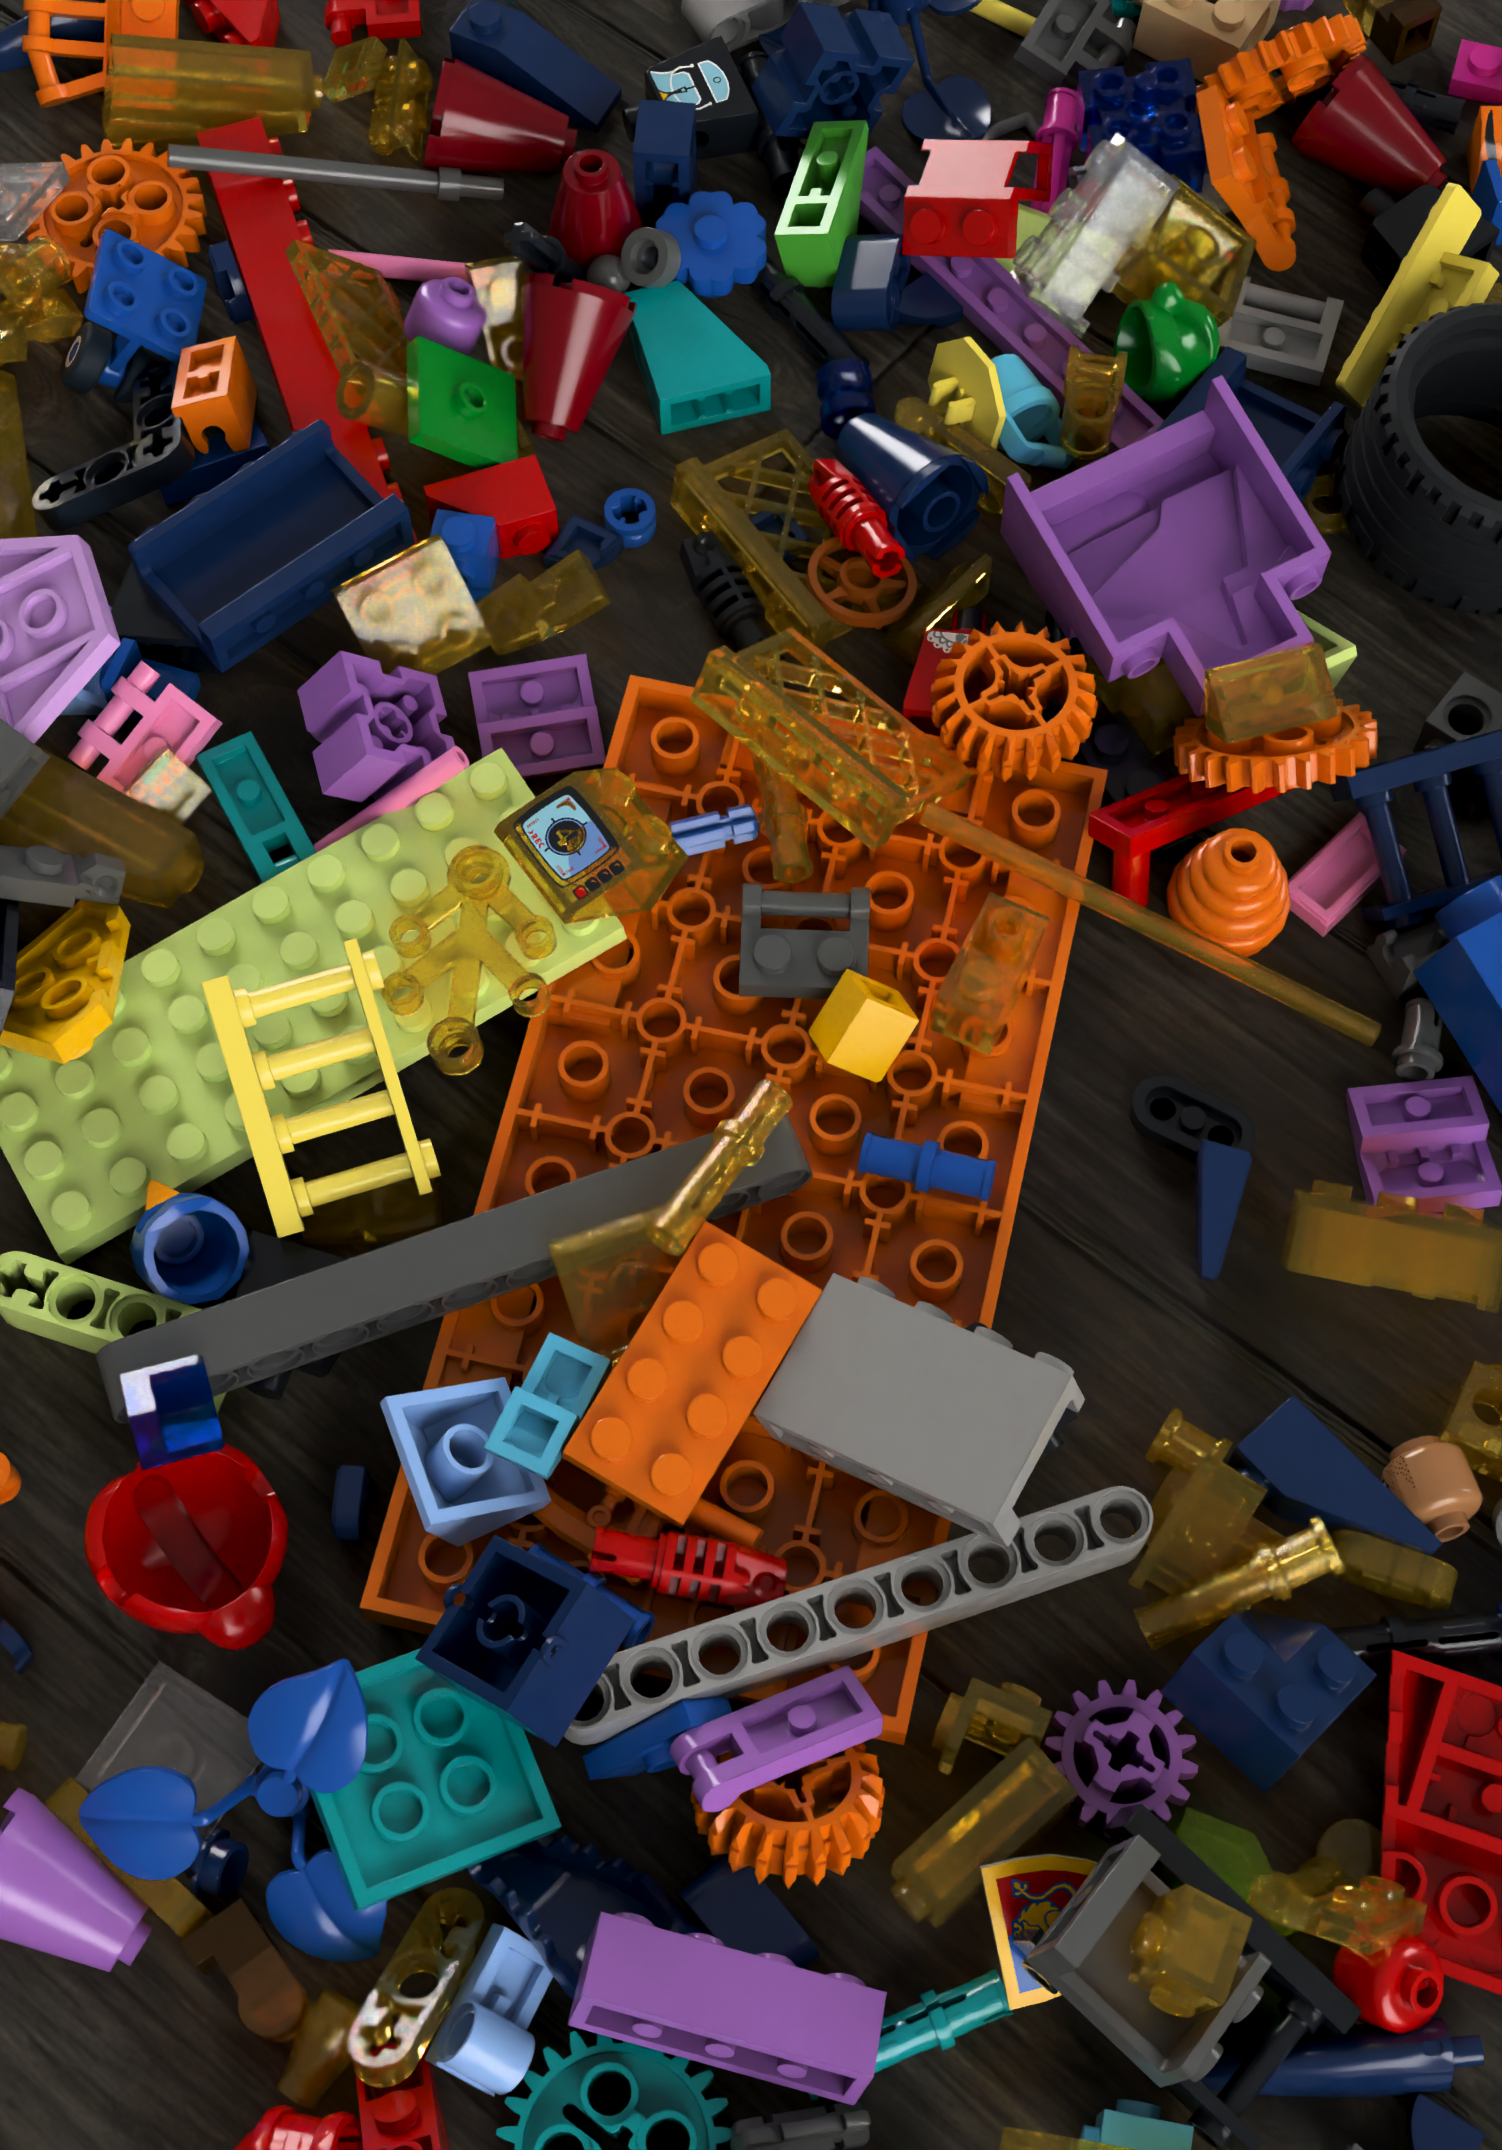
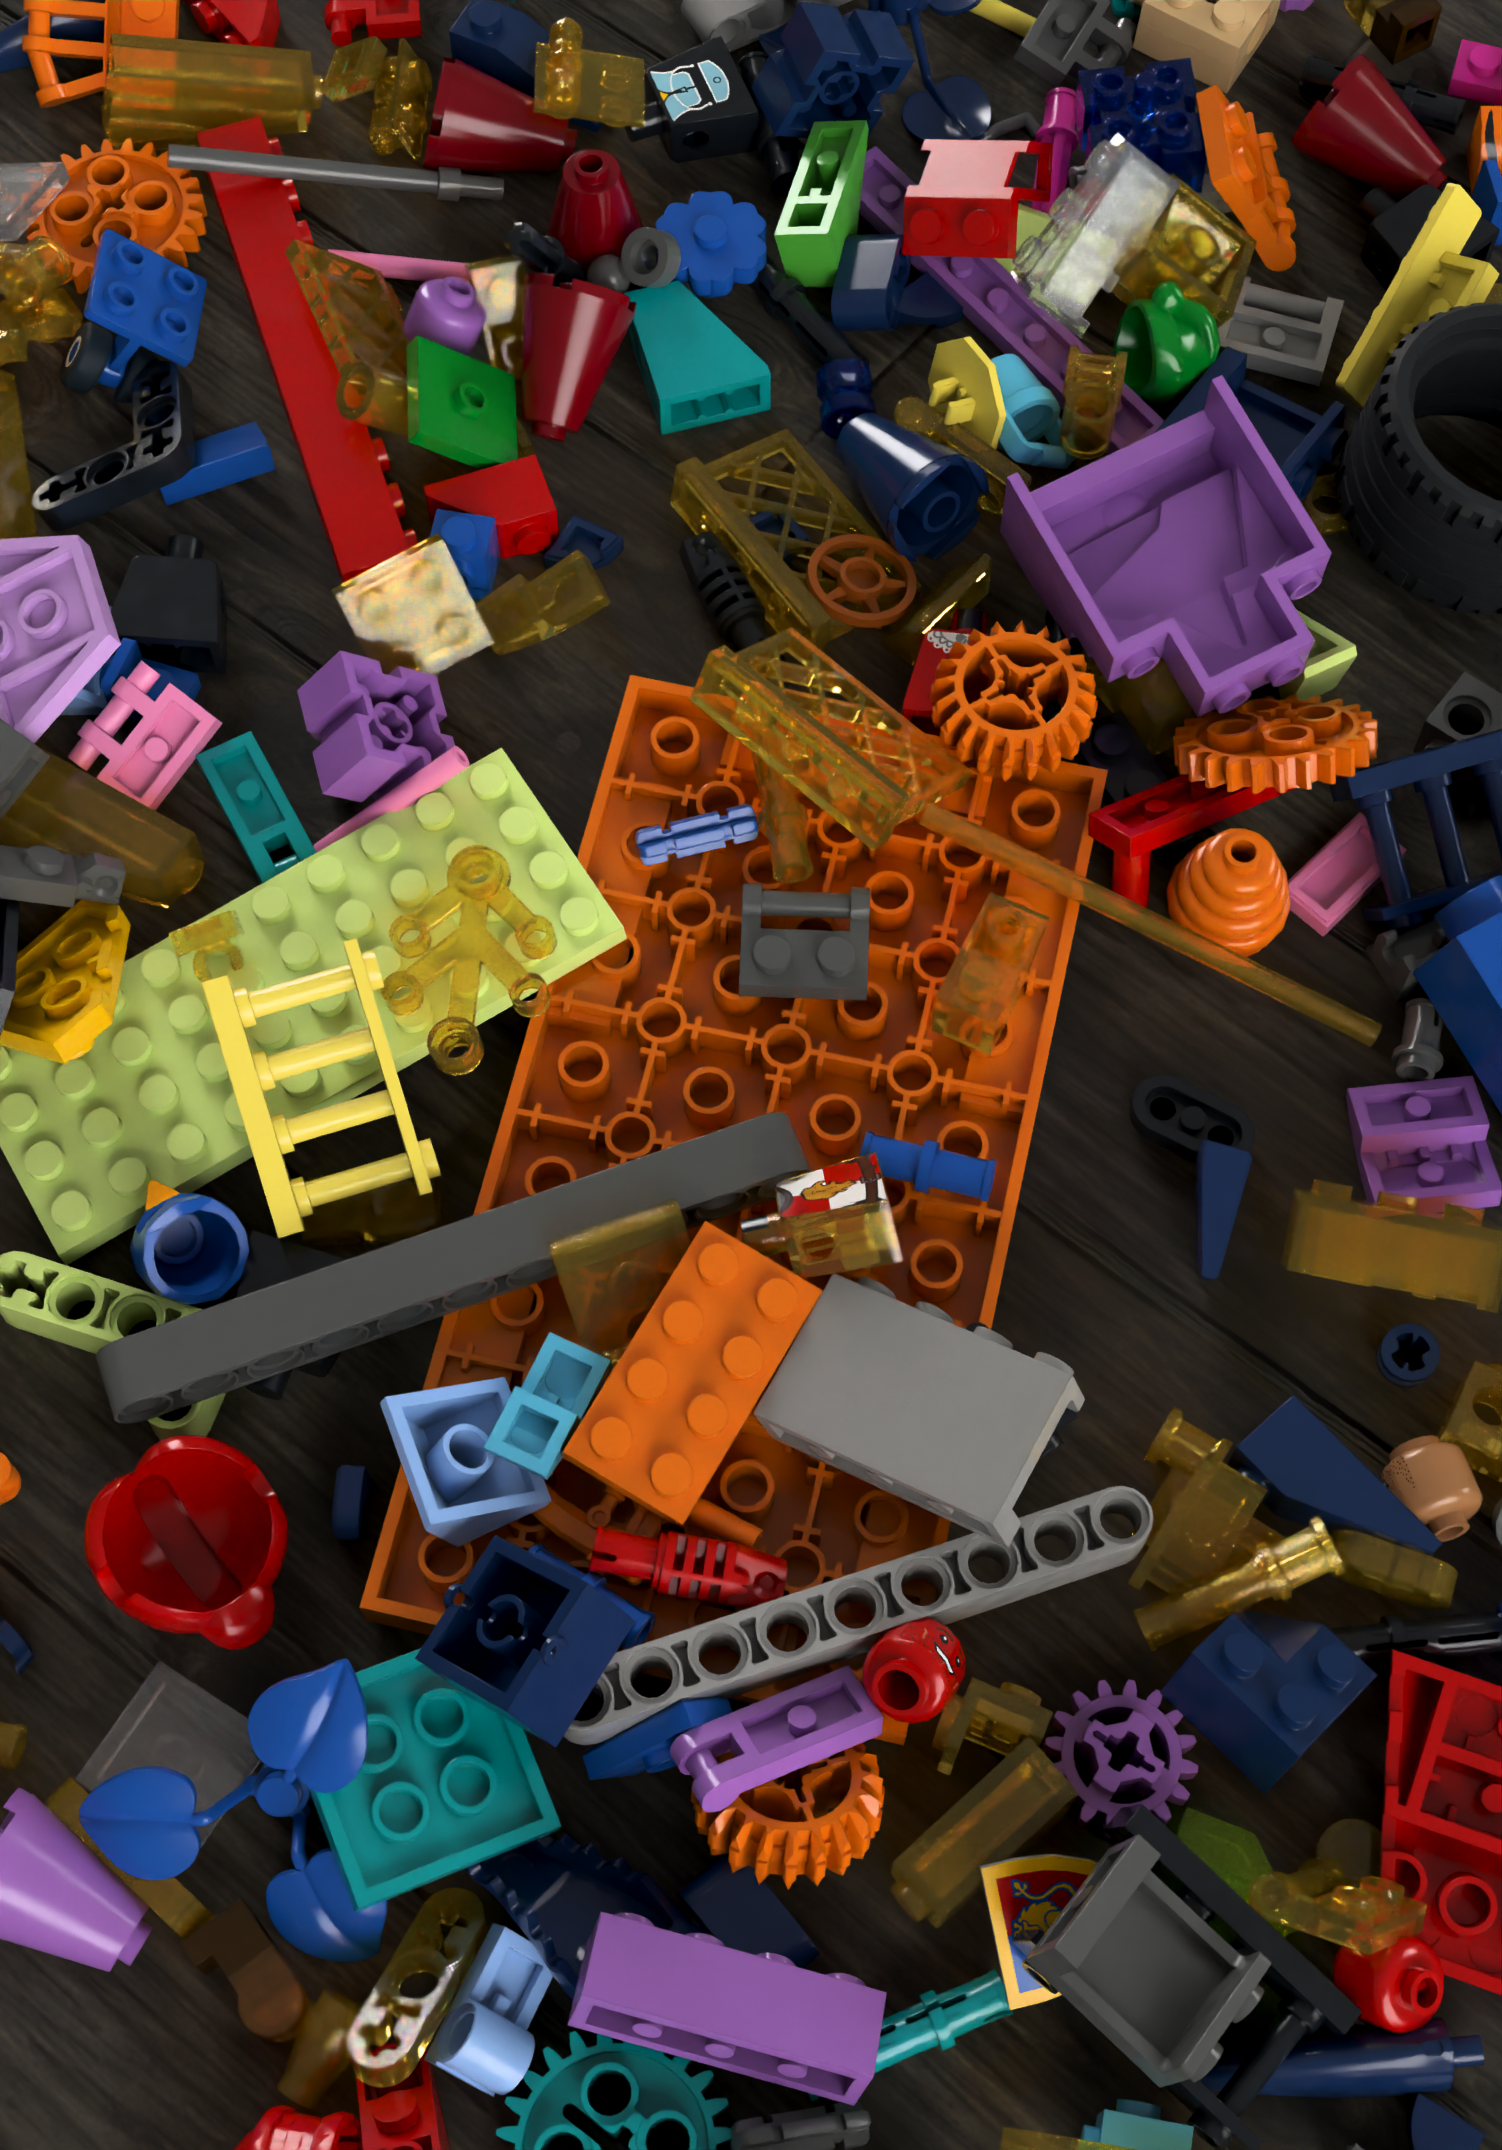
(168, 786): clear yellow tile -> none
(171, 1411): clear blue panel -> none
(208, 937): none -> clear yellow tile
(217, 391): orange hinge -> none
(218, 1866): dark blue plate -> none
(229, 282): dark blue tile -> none
(268, 545): dark blue panel -> none
(539, 715): medium lavender slope -> none
(587, 82): none -> clear yellow hinge
(593, 846): clear yellow slope -> none
(631, 501): blue bush -> none
(664, 157): dark blue brick -> none
(753, 1125): clear yellow pin -> none
(829, 1220): none -> clear yellow torso
(854, 516): red hinge -> none
(863, 1026): yellow panel -> none
(914, 1670): none -> red head
(1188, 1951): clear yellow brick -> none
(1269, 694): clear yellow slope -> none
(1304, 53): orange gear -> none
(1426, 1364): none -> dark blue bush

